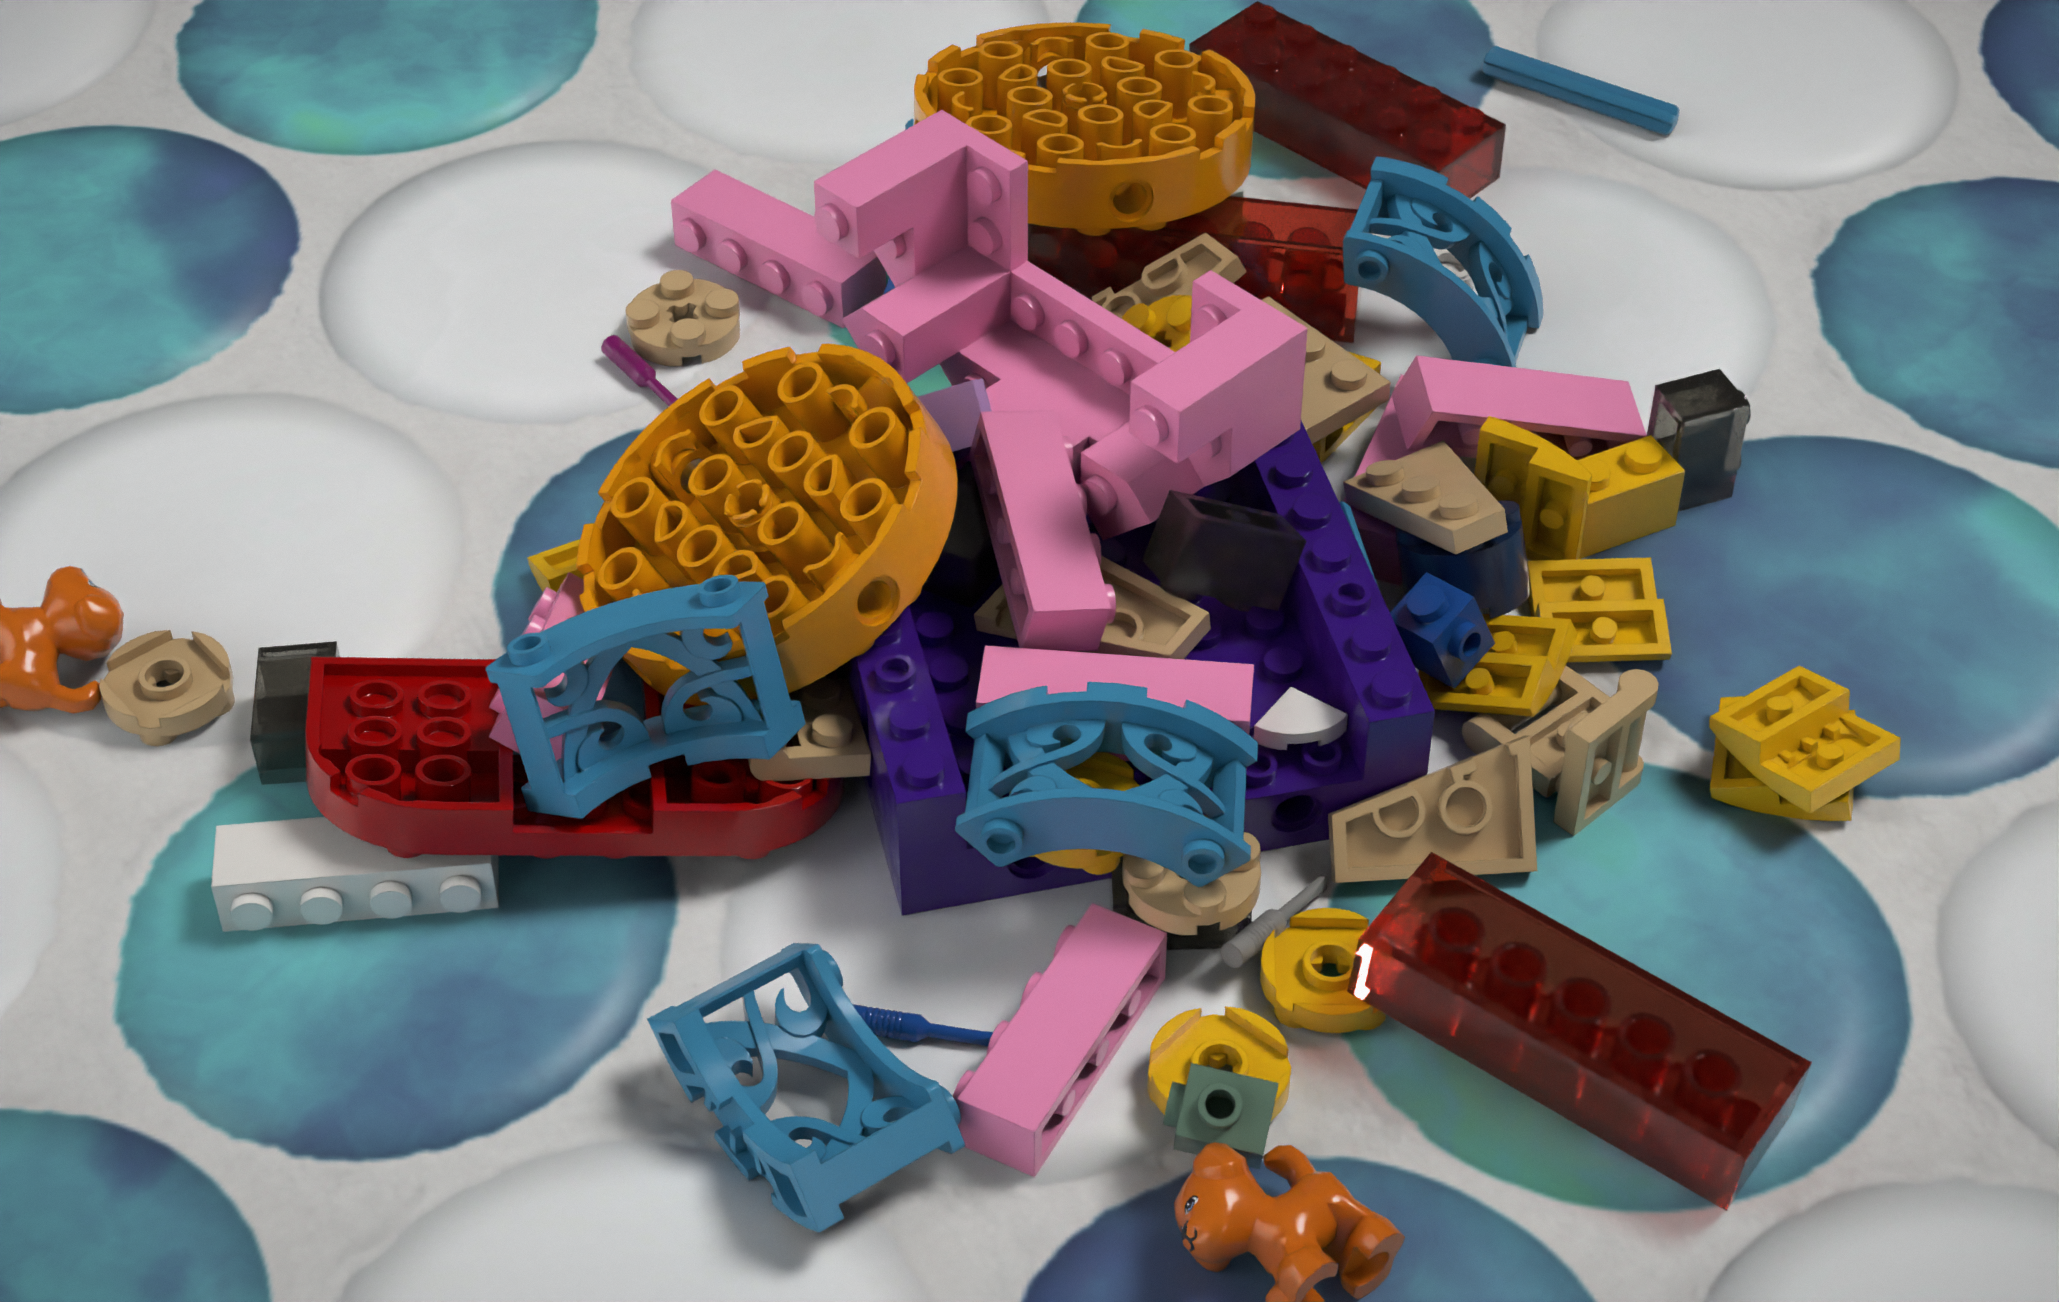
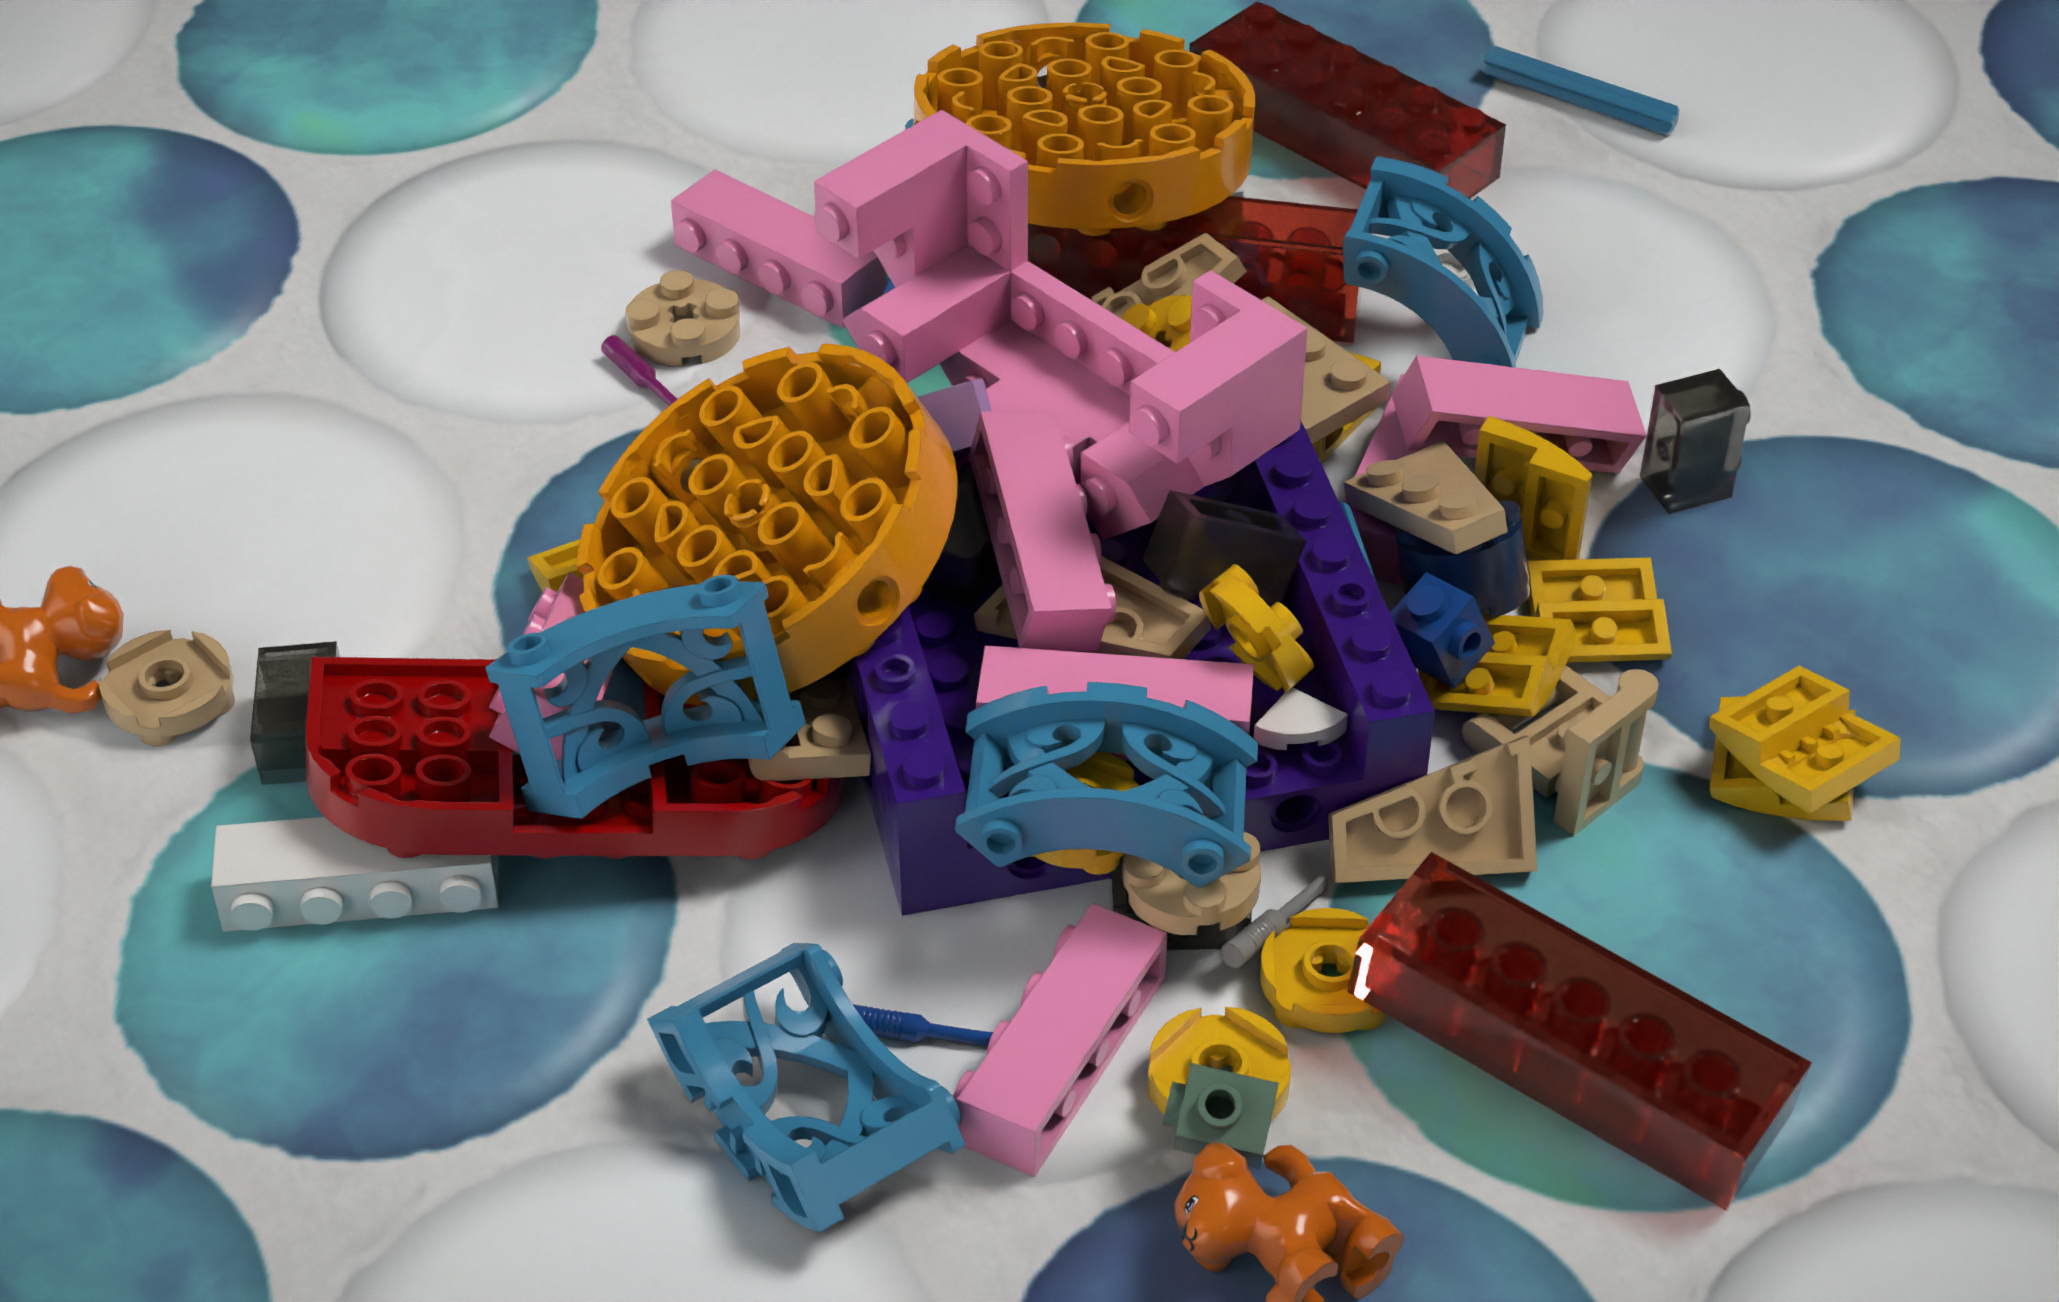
(1261, 632): none -> yellow plate
(1630, 494): yellow brick -> none

